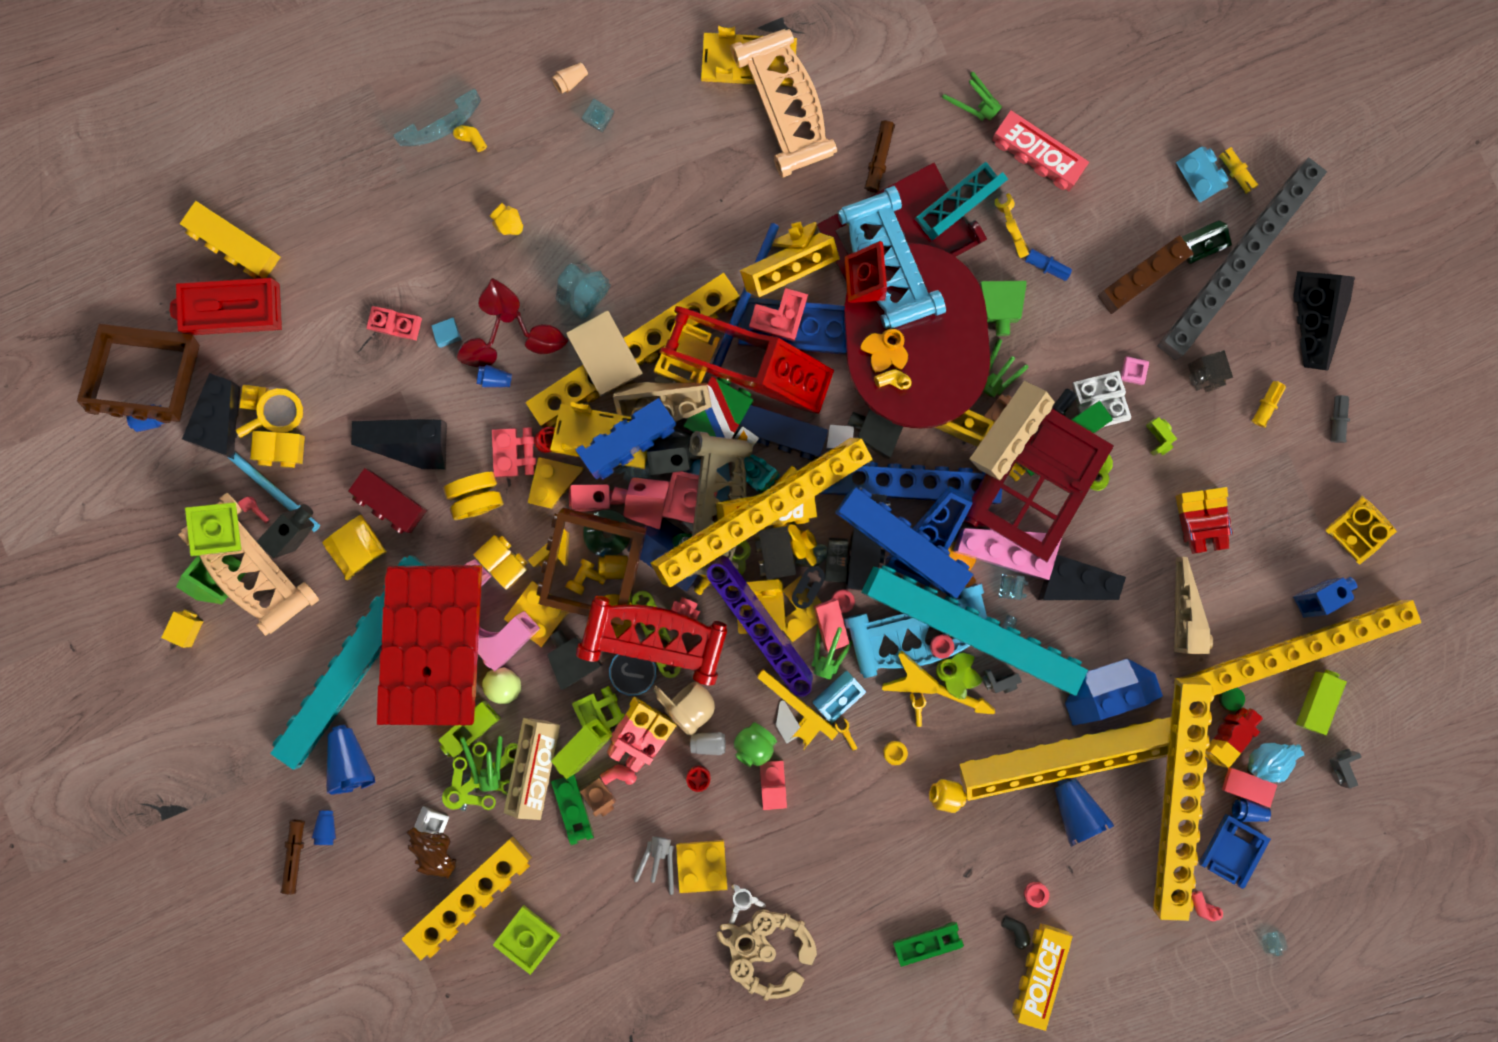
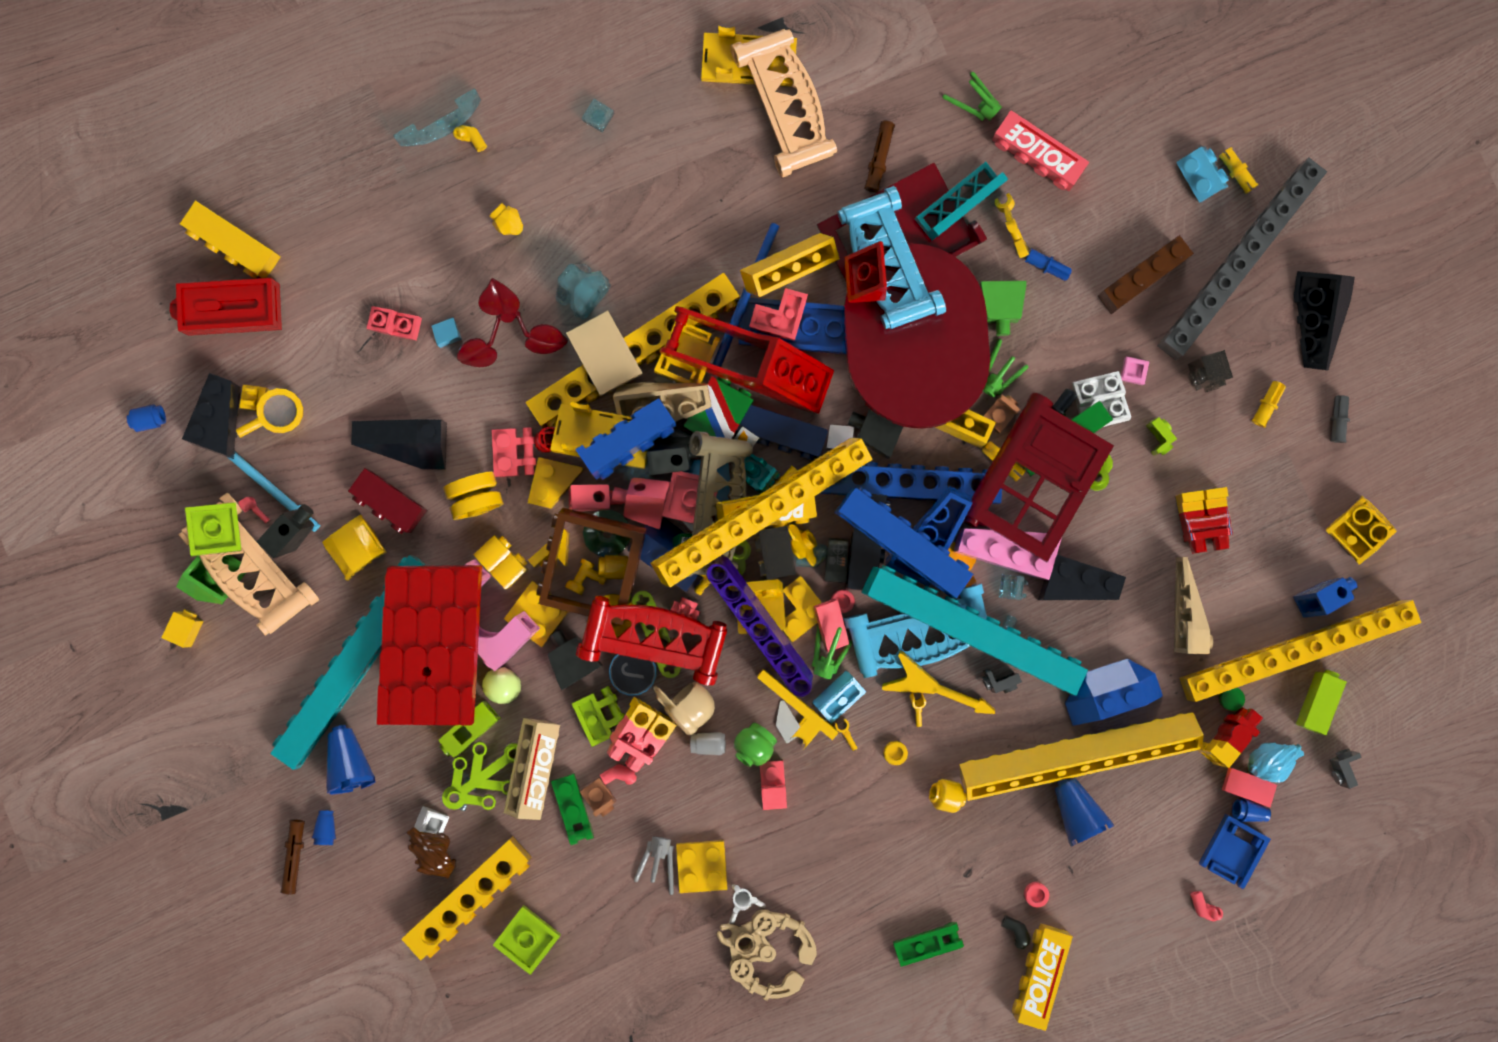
(111, 334): reddish brown window -> none
(278, 448): yellow brick -> none
(489, 776): bright green plant -> none
(493, 377): blue cone -> none
(568, 78): light nougat cone -> none
(581, 748): lime brick -> none
(700, 781): red wheel -> none
(797, 237): yellow piece -> none
(813, 590): black beam -> none
(884, 353): light orange plate -> none
(894, 378): yellow arm -> none
(941, 646): coral tile -> none
(961, 676): lime plate -> none
(1012, 430): tan brick -> none
(1180, 905): yellow brick -> none
(1208, 240): dark green slope -> none
(1274, 943): clear light blue piece -> none

